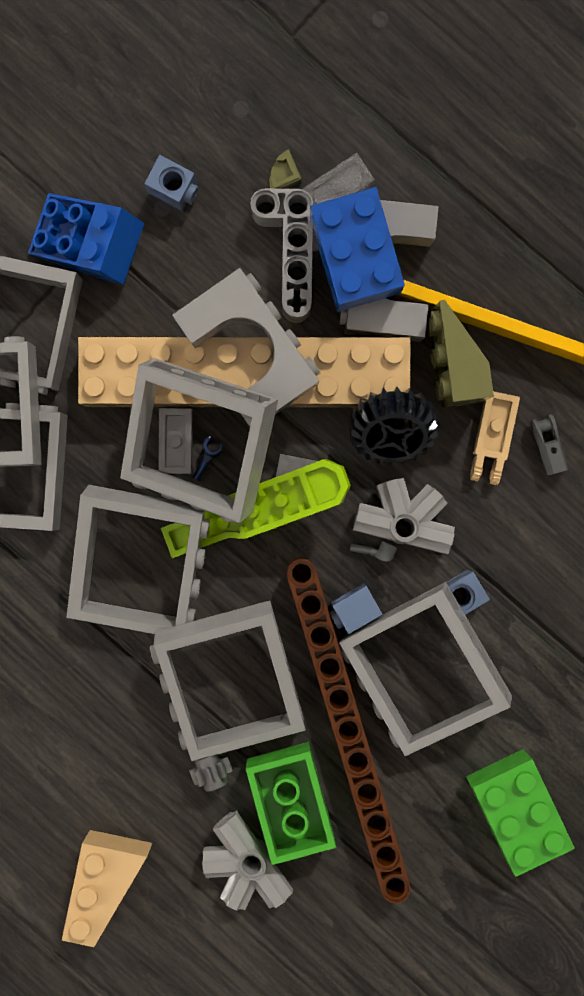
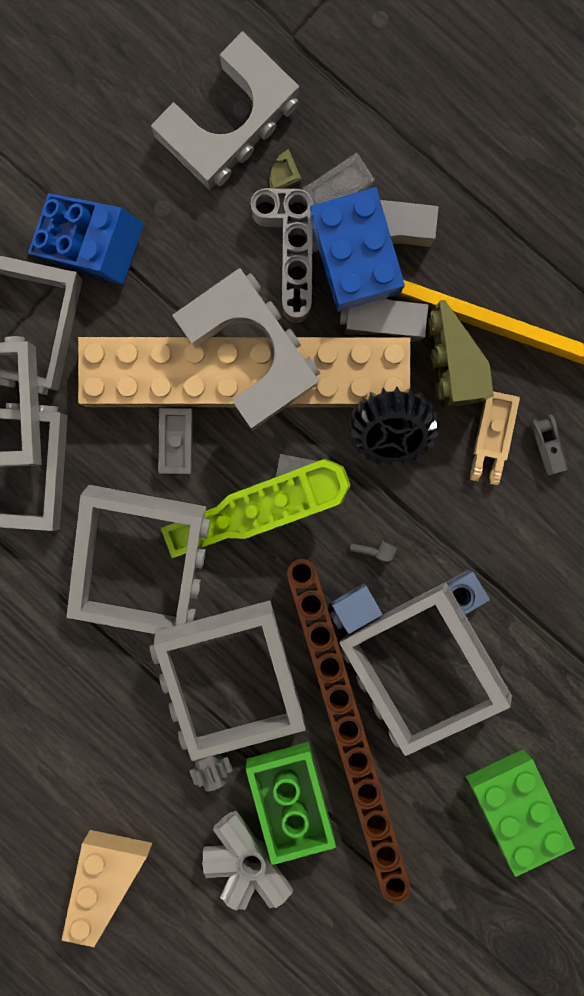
(165, 171): sand blue brick -> none
(206, 459): dark blue hand -> none
(214, 155): none -> light grey arch
(218, 392): light grey window -> none
(416, 512): light grey piece -> none

